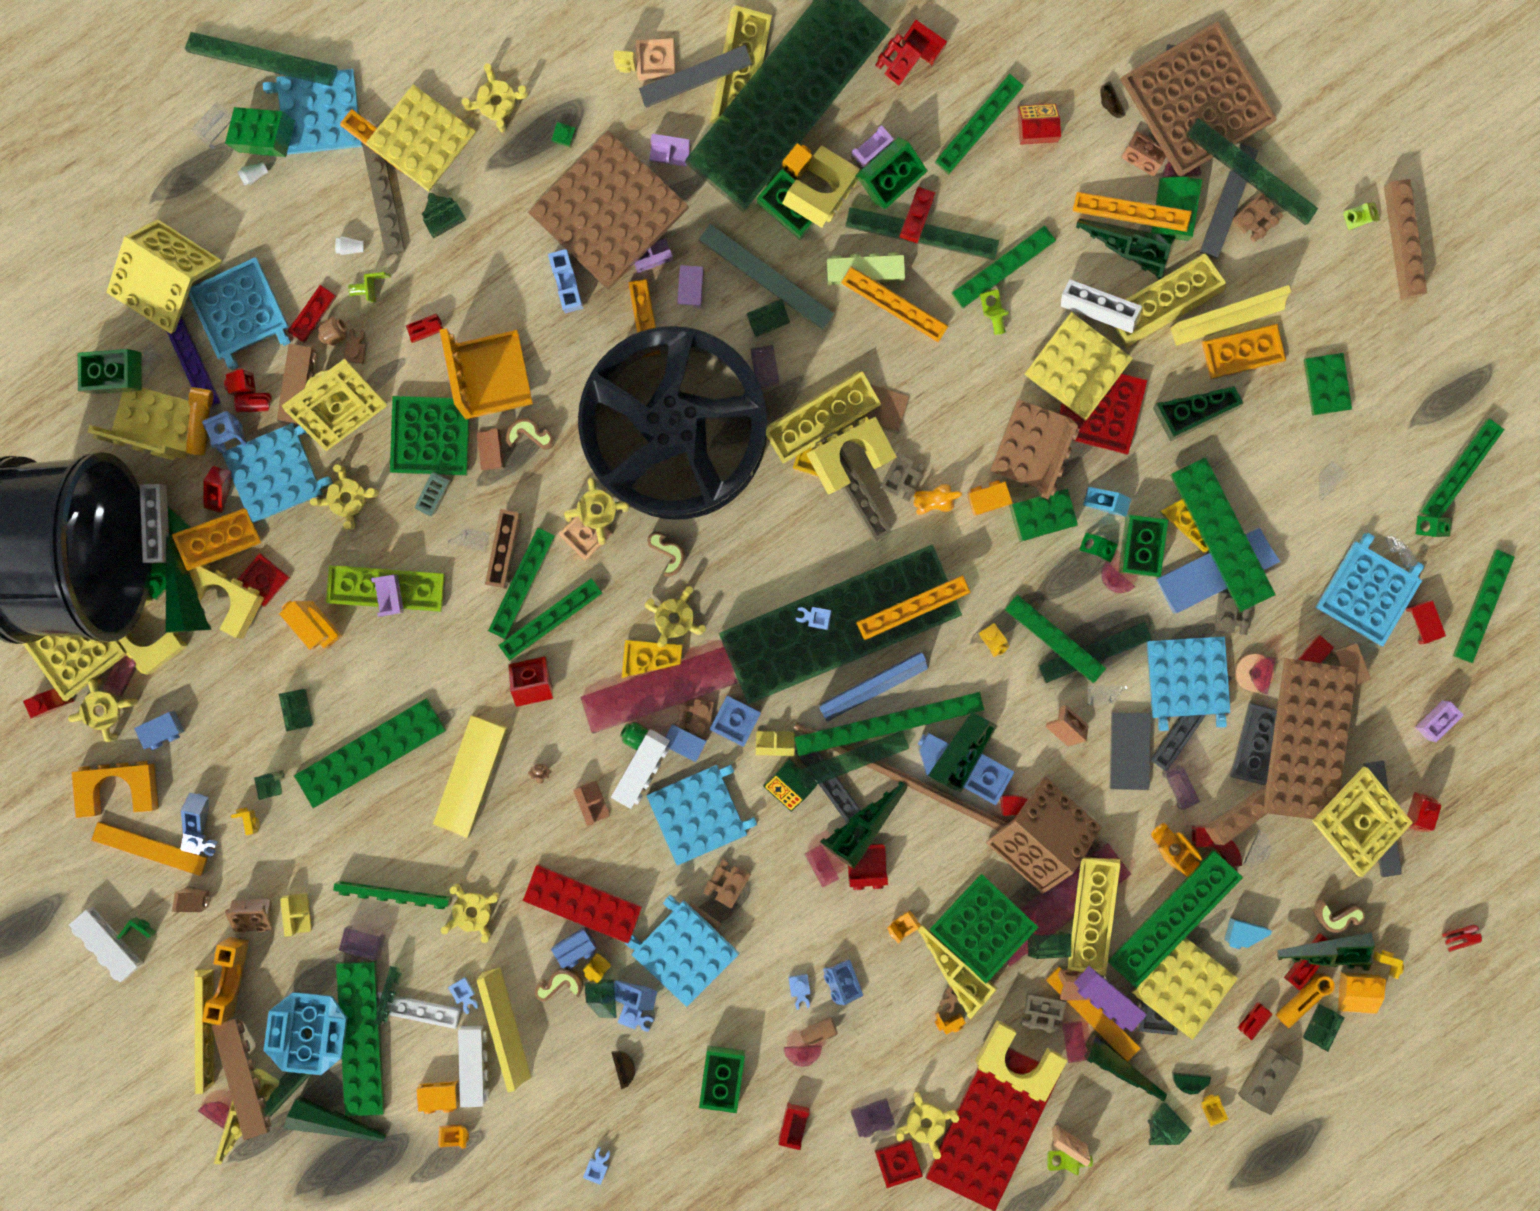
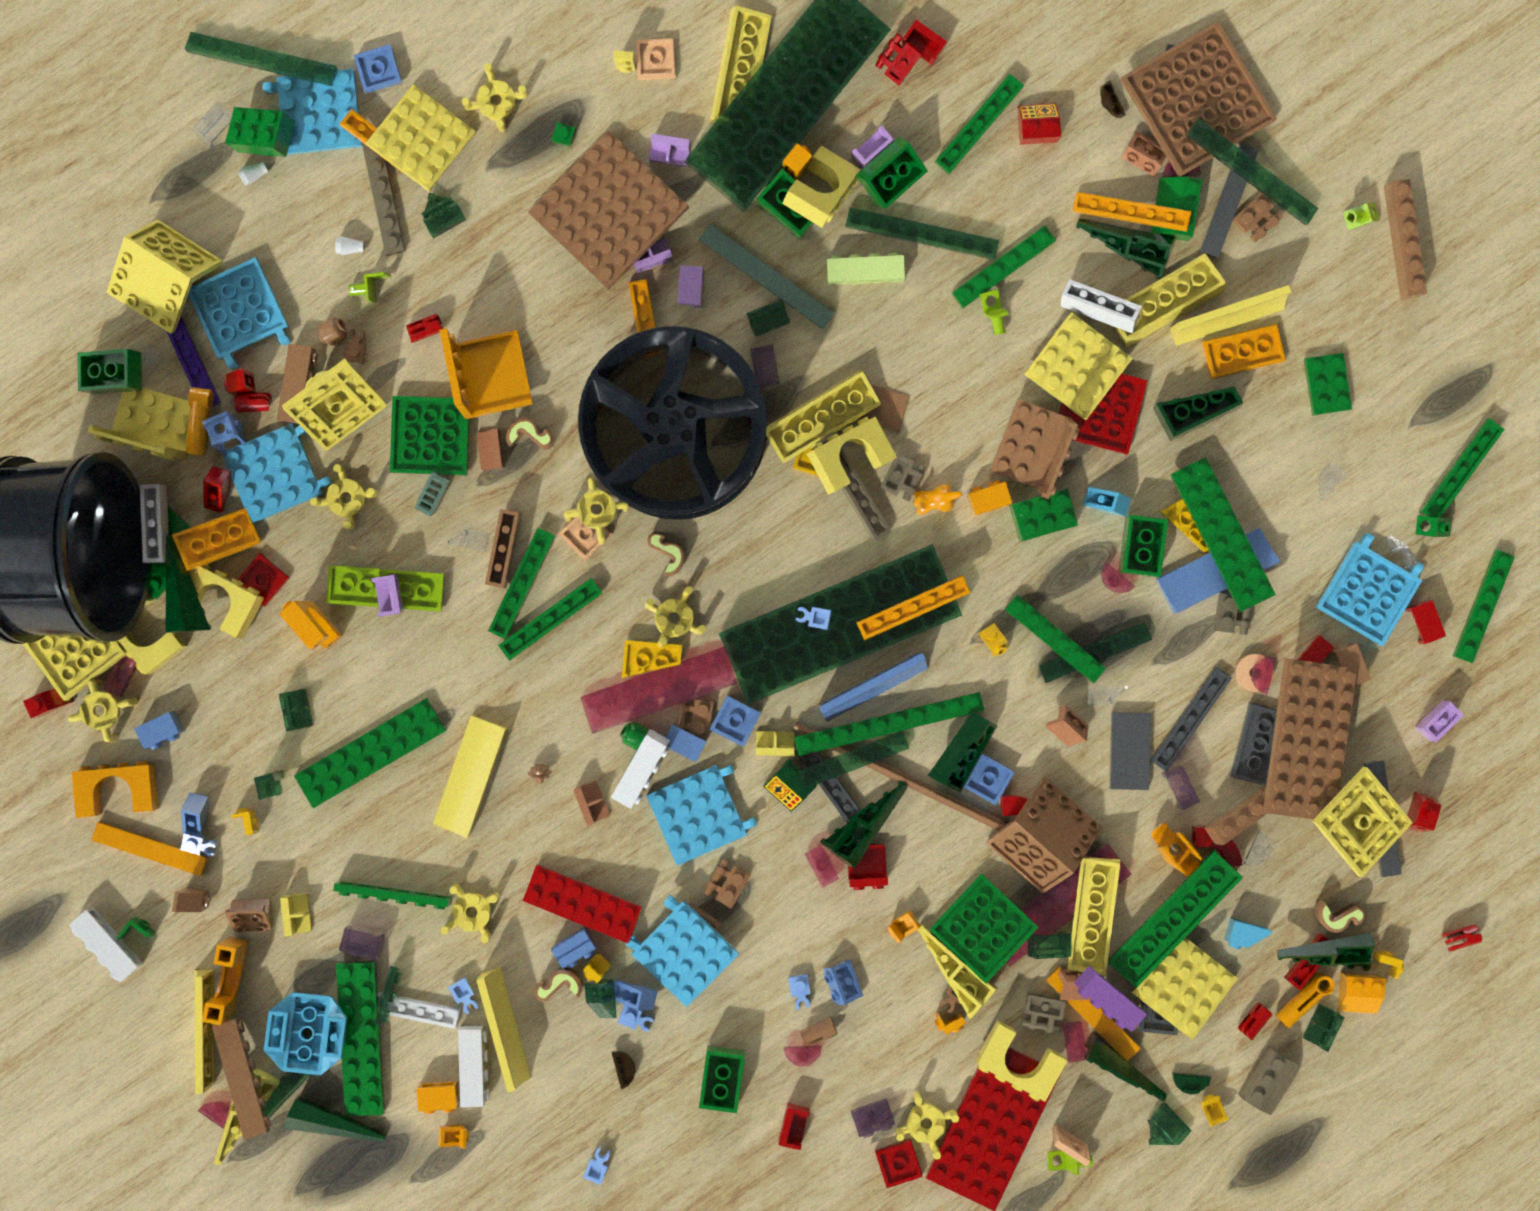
(312, 313): red tile -> none
(377, 69): none -> medium blue plate
(530, 681): red slope -> none
(566, 281): light blue arch -> none
(695, 76): dark grey tile -> none
(894, 304): light orange tile -> none
(917, 215): red plate -> none
(931, 750): medium blue slope -> none
(1101, 548): green bracket -> none
(1188, 679): medium azure plate -> none

